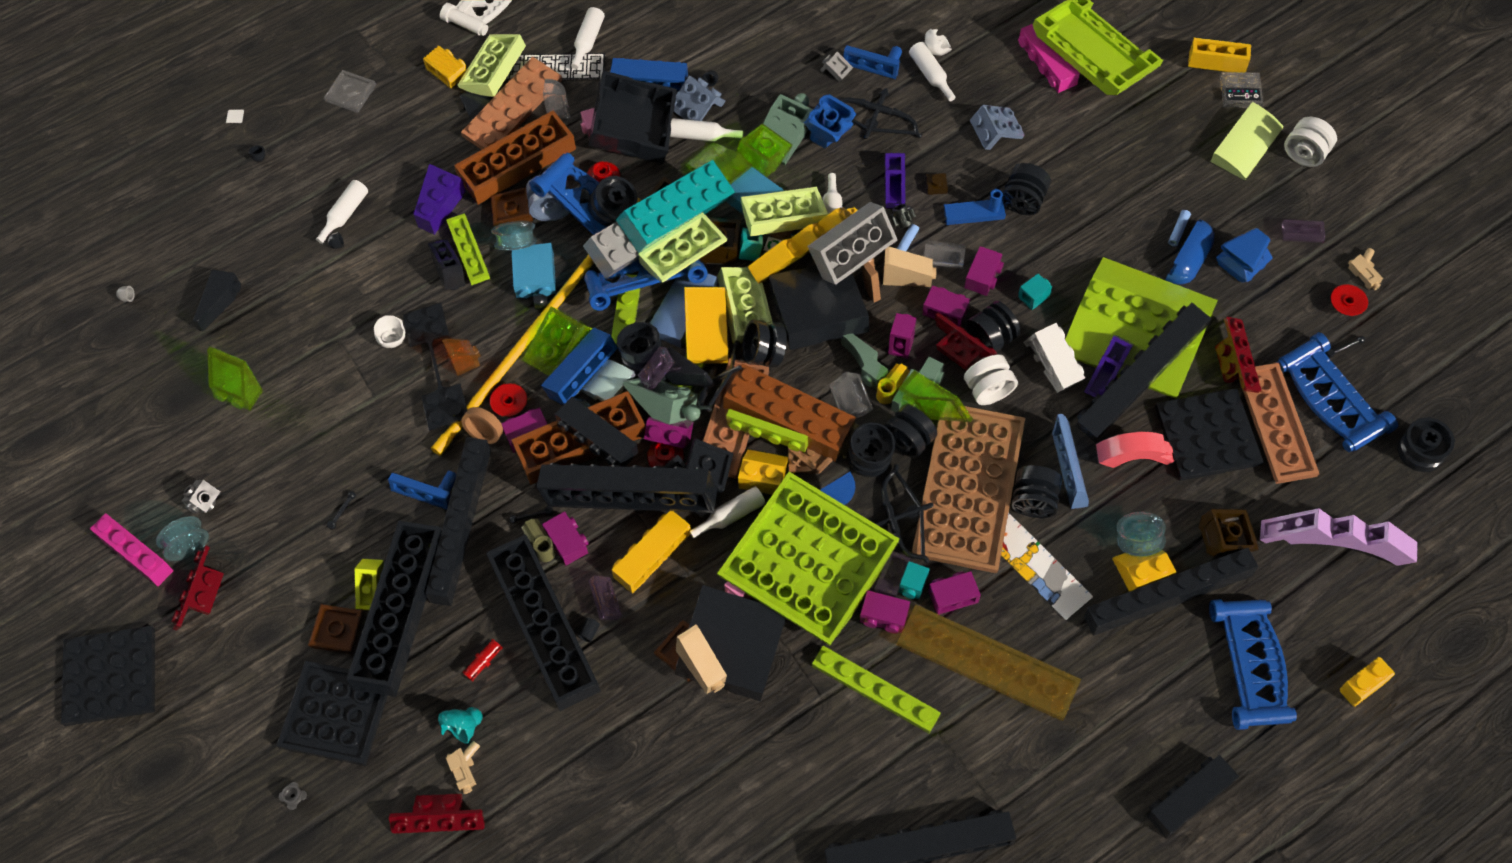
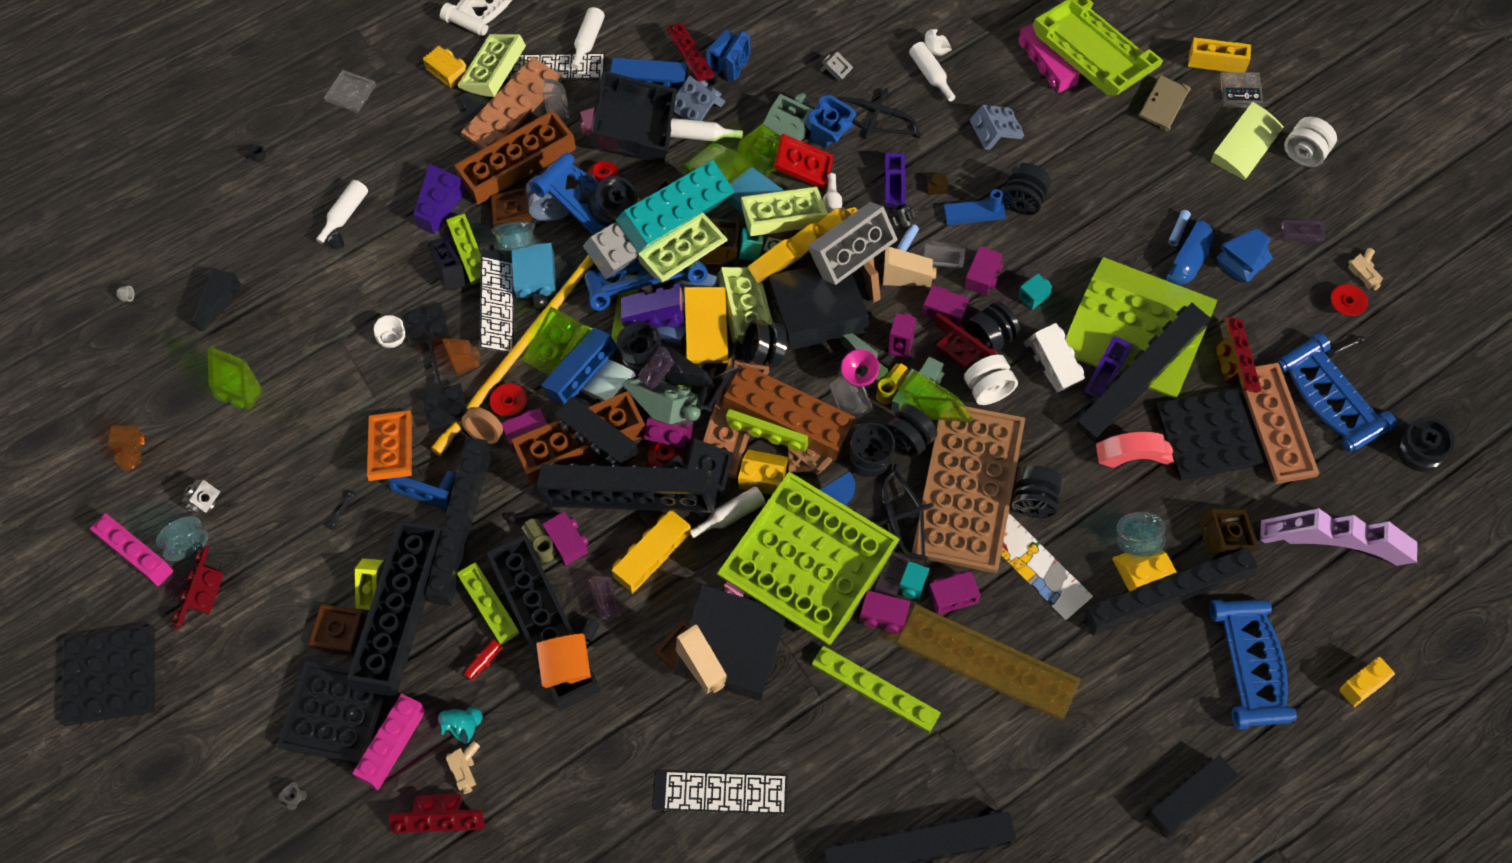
(126, 444): none -> clear orange brick
(235, 116): white sticker -> none
(389, 445): none -> orange plate
(389, 742): none -> dark pink brick
(488, 603): none -> lime plate
(496, 301): none -> sticker
(563, 660): none -> orange slope
(660, 309): none -> dark purple wedge
(690, 52): none -> dark red bracket
(720, 792): none -> sticker
(729, 54): none -> blue piece
(803, 161): none -> red tile
(858, 359): none -> dark pink piece
(874, 62): blue piece -> none
(1069, 463): medium blue slope -> none
(1164, 107): none -> dark tan door

